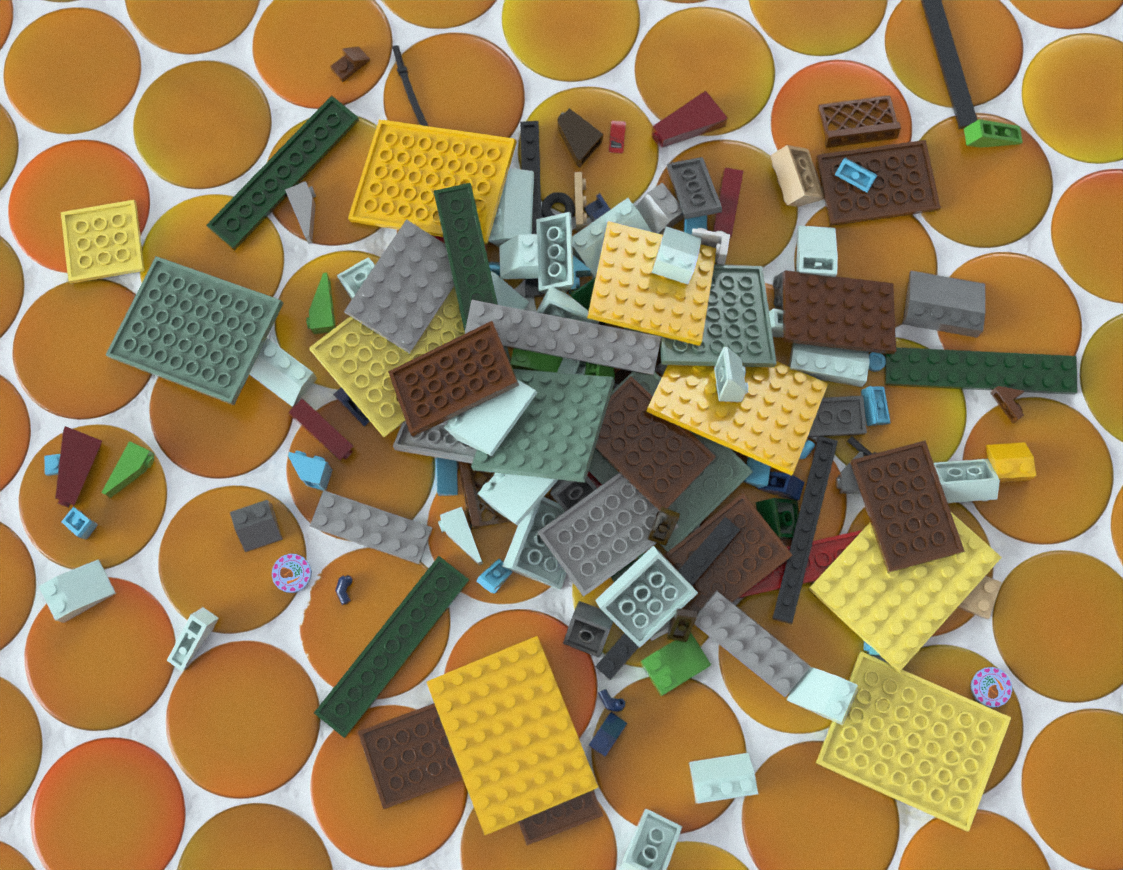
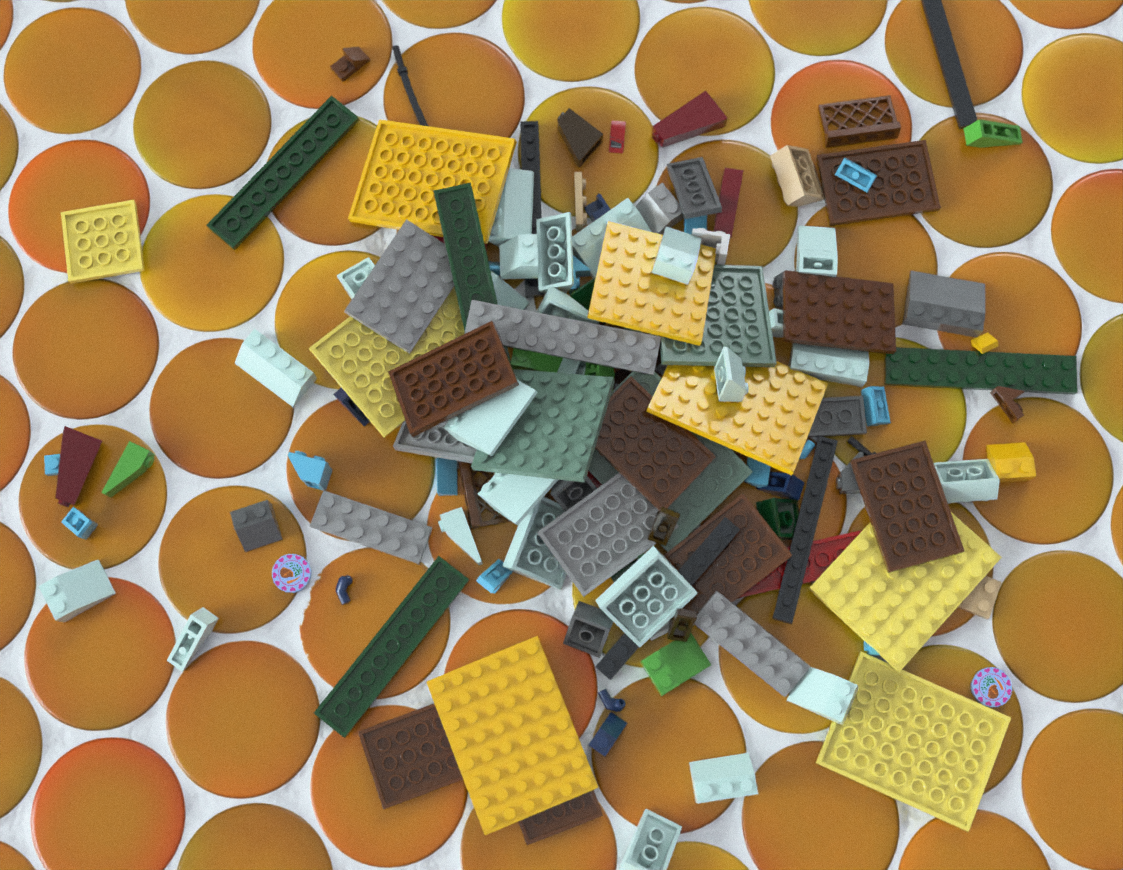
(195, 329): sand green plate -> none
(304, 207): light grey slope -> none
(321, 311): bright green slope -> none
(321, 430): dark red slope -> none
(557, 197): black tyre -> none
(876, 361): medium azure tile -> none
(984, 343): none -> yellow tile

